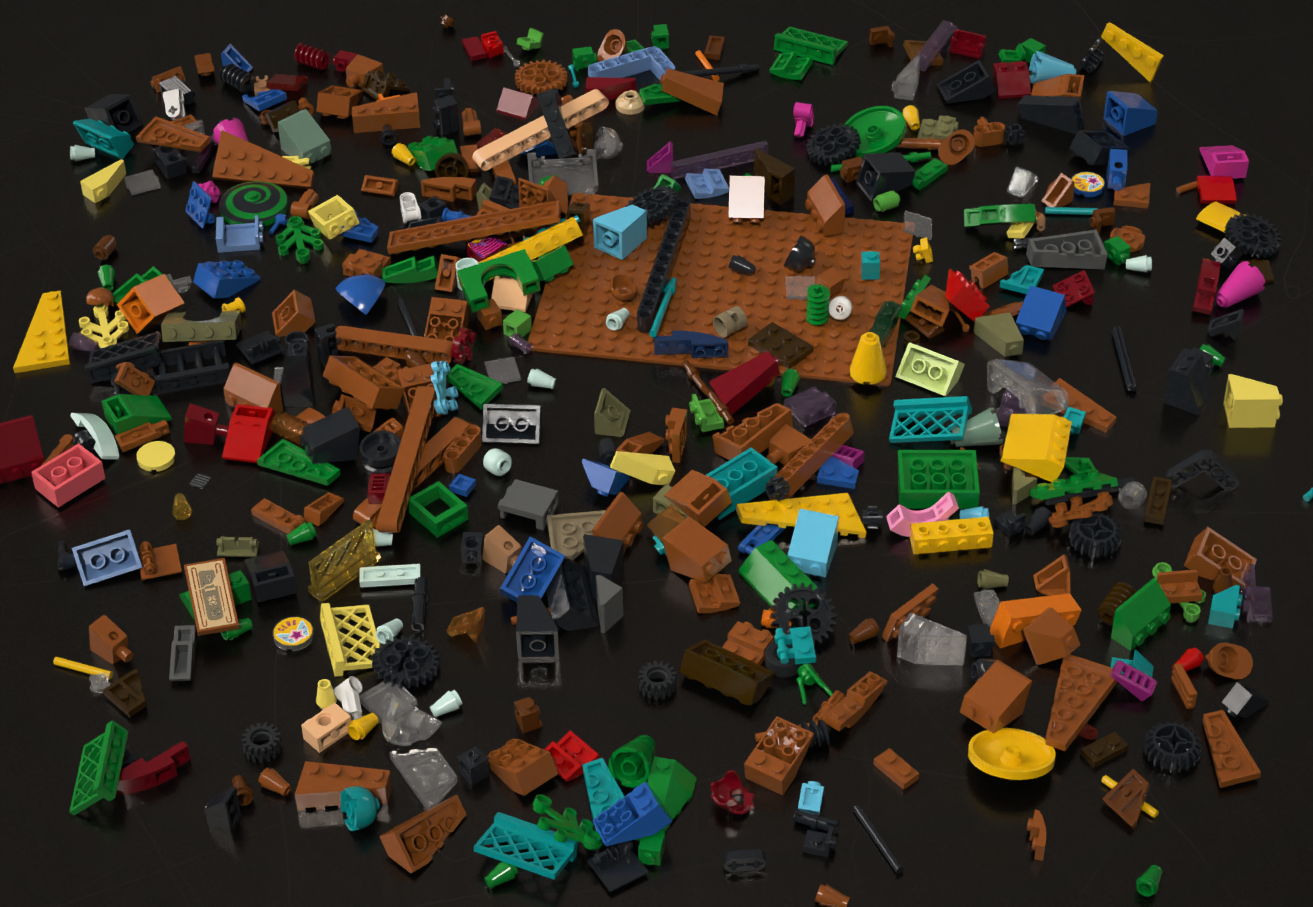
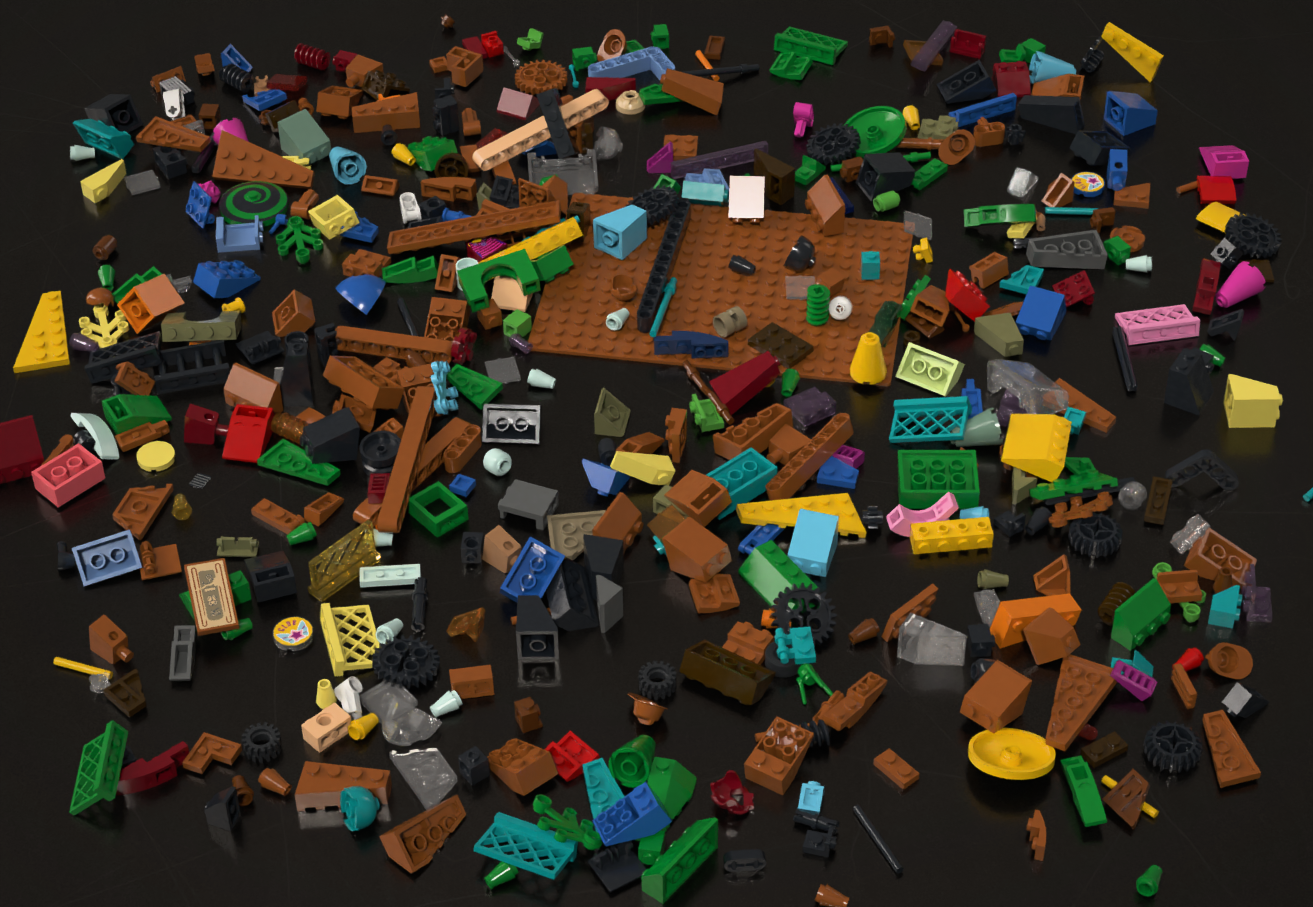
(141, 508): none -> dark orange wing
(210, 115): none -> reddish brown brick
(210, 748): none -> dark orange plate
(347, 165): none -> medium azure cone
(438, 64): none -> dark orange tile
(464, 65): none -> dark orange brick
(472, 681): none -> dark orange hinge
(646, 709): none -> dark orange piece
(681, 859): none -> green slope
(683, 146): none -> dark orange plate
(705, 193): none -> window
(777, 488): black gear -> none
(809, 170): none -> green slope
(907, 80): clear slope -> none
(974, 397): none -> blue hinge
(985, 109): none -> blue fence
(1084, 791): none -> green slope
(1161, 330): none -> bright pink fence
(1190, 533): none -> clear plate

